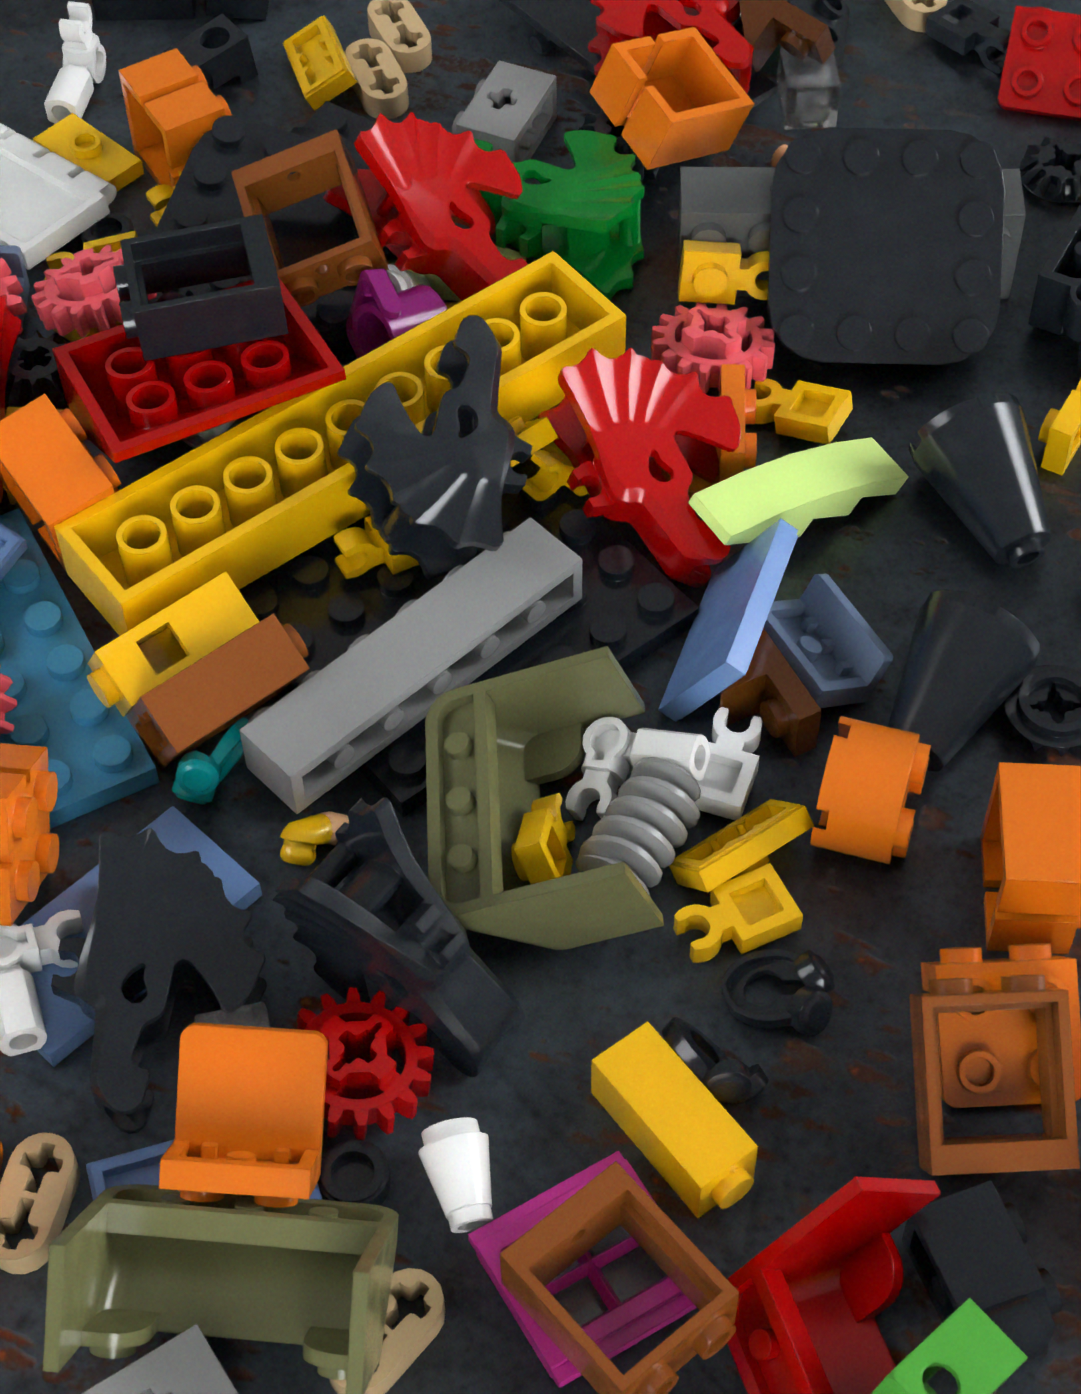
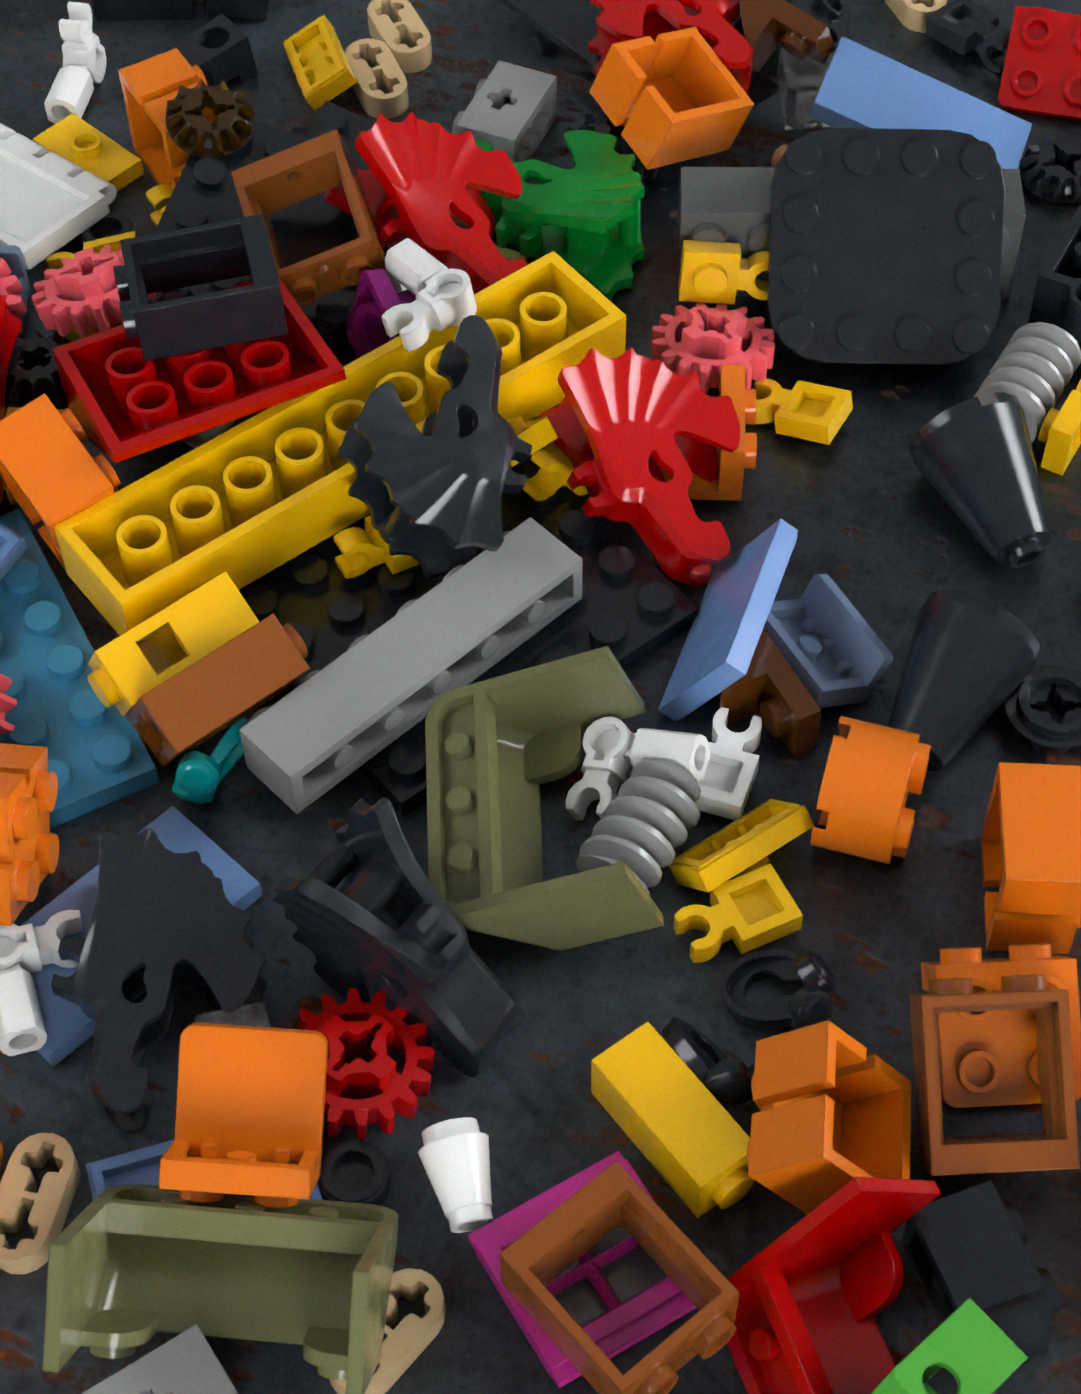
(193, 133): none -> dark brown gear
(306, 833): yellow arm -> none
(441, 295): none -> white bar
(542, 842): yellow plate -> none
(798, 489): yellowish green slope -> none
(825, 1115): none -> orange piece
(880, 93): none -> medium blue tile
(1033, 369): none -> light grey piece

